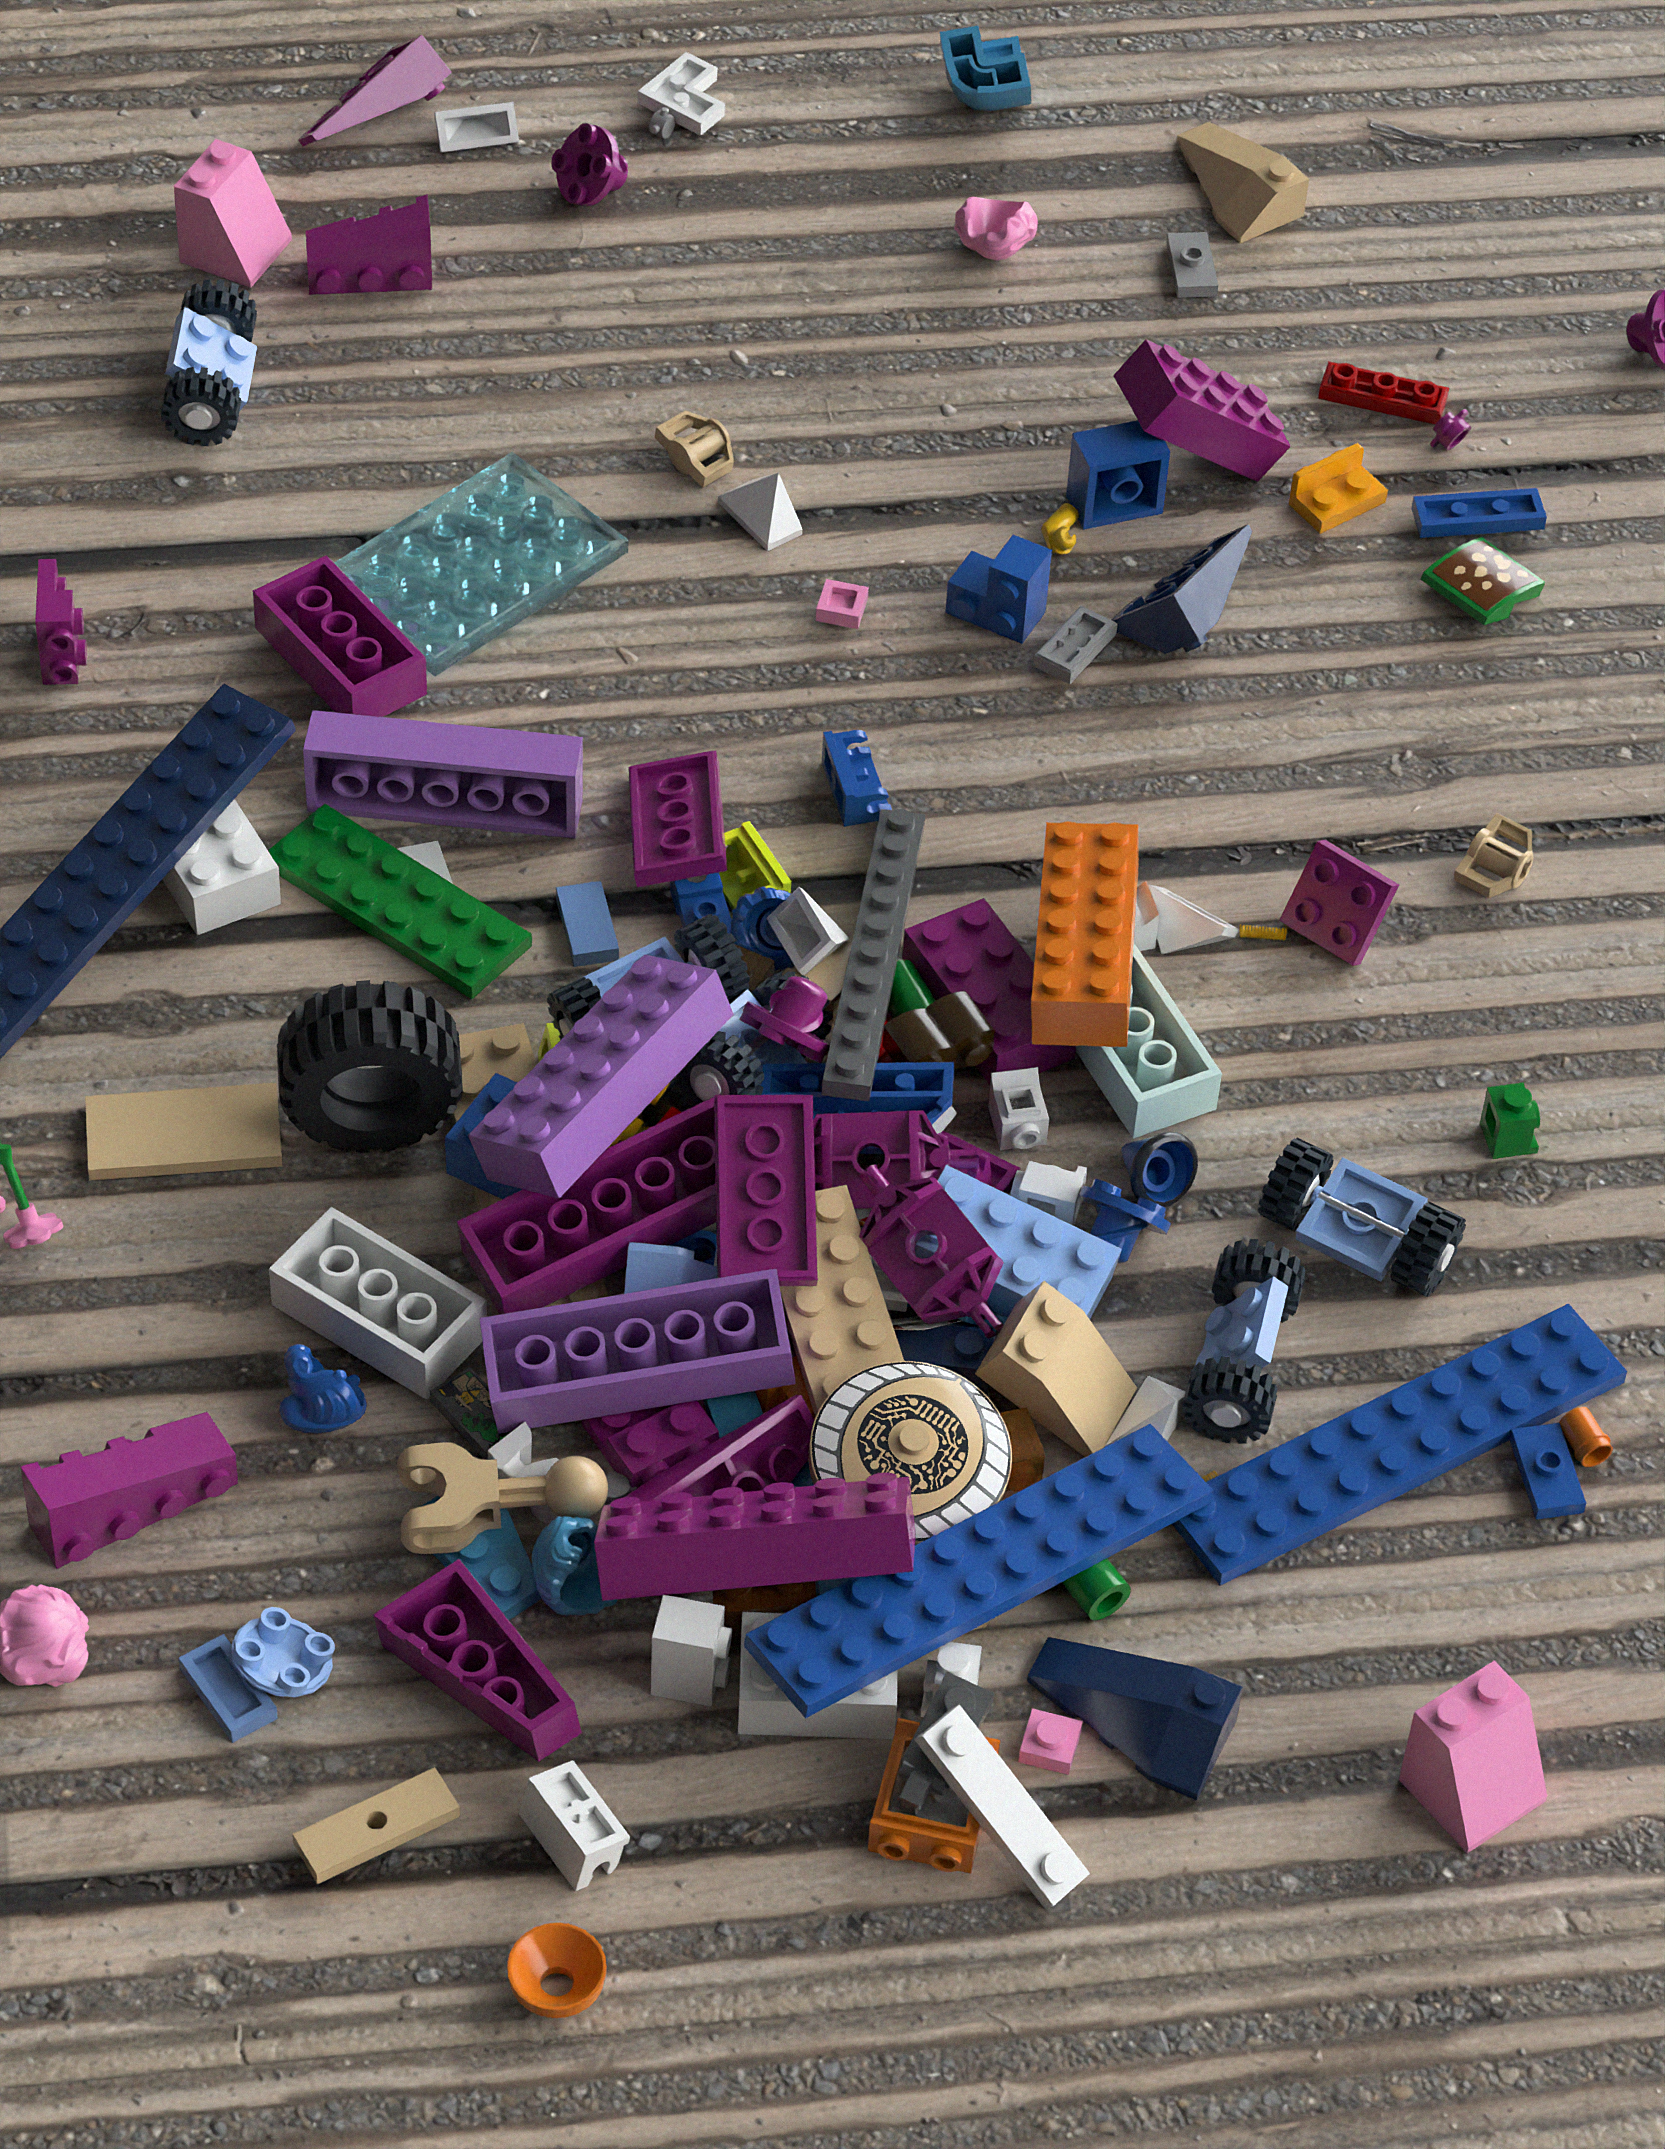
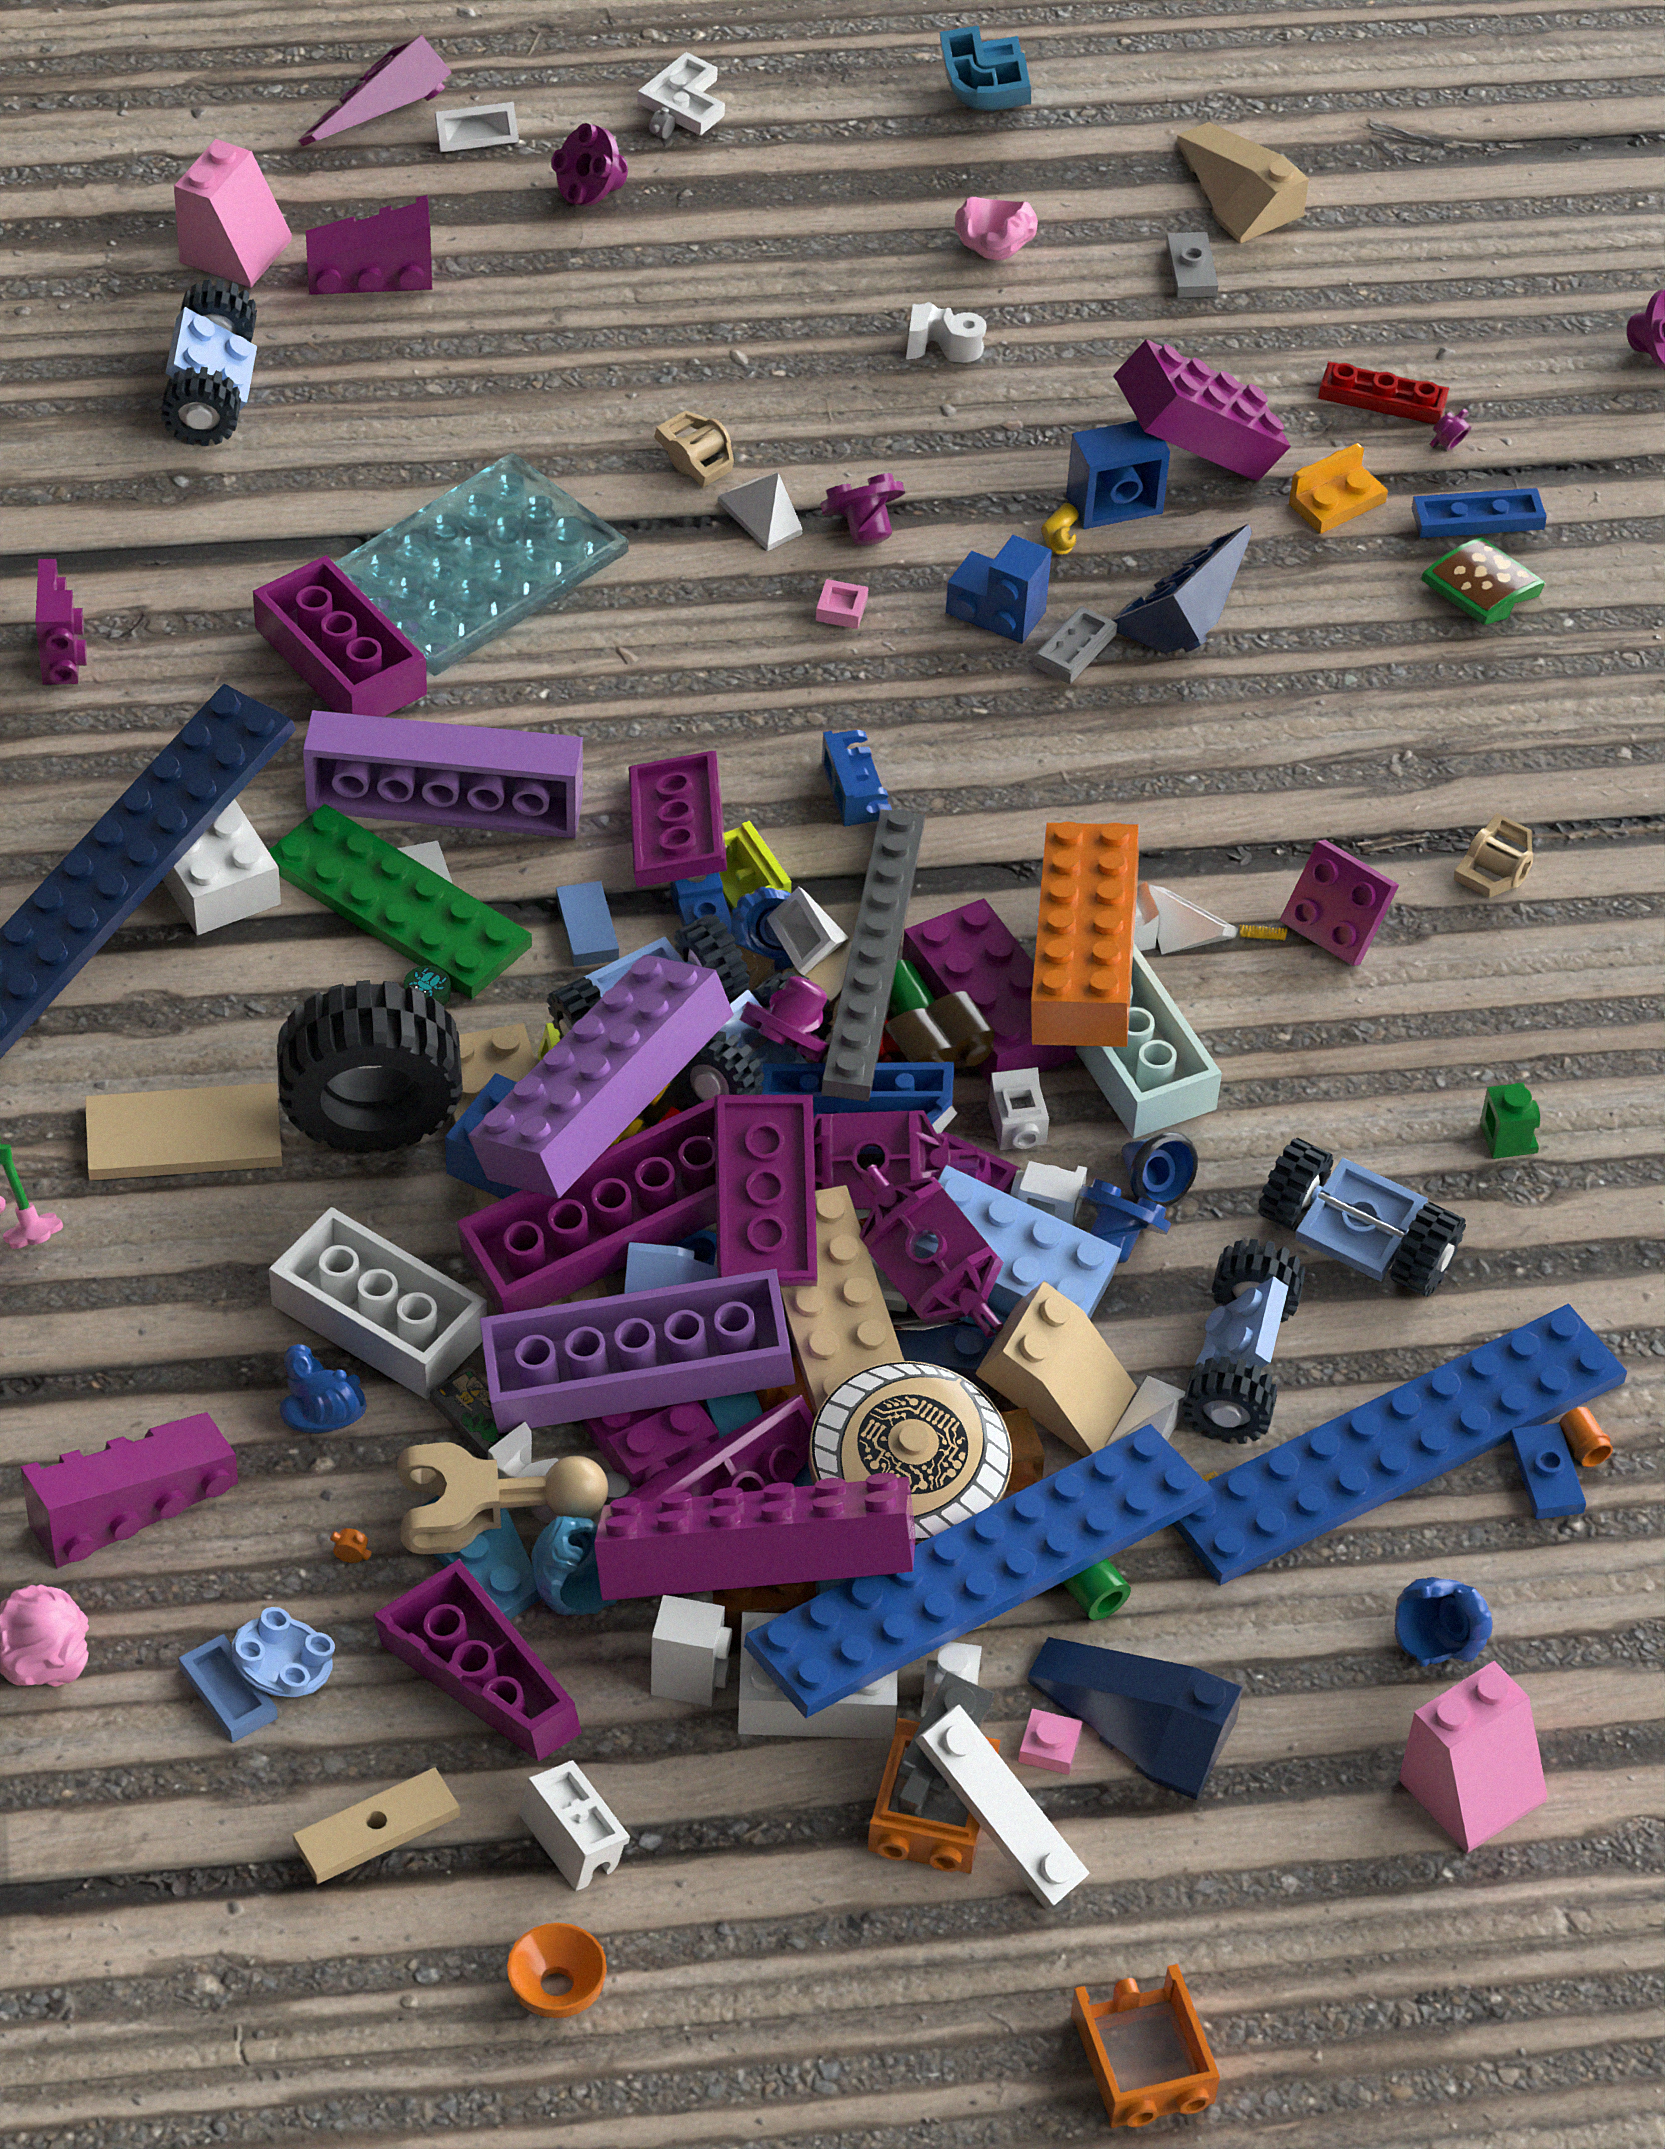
(350, 1545): none -> orange piece
(431, 981): none -> tile
(865, 507): none -> magenta plate
(957, 335): none -> white leg
(1147, 2051): none -> orange window
(1441, 1621): none -> blue hair

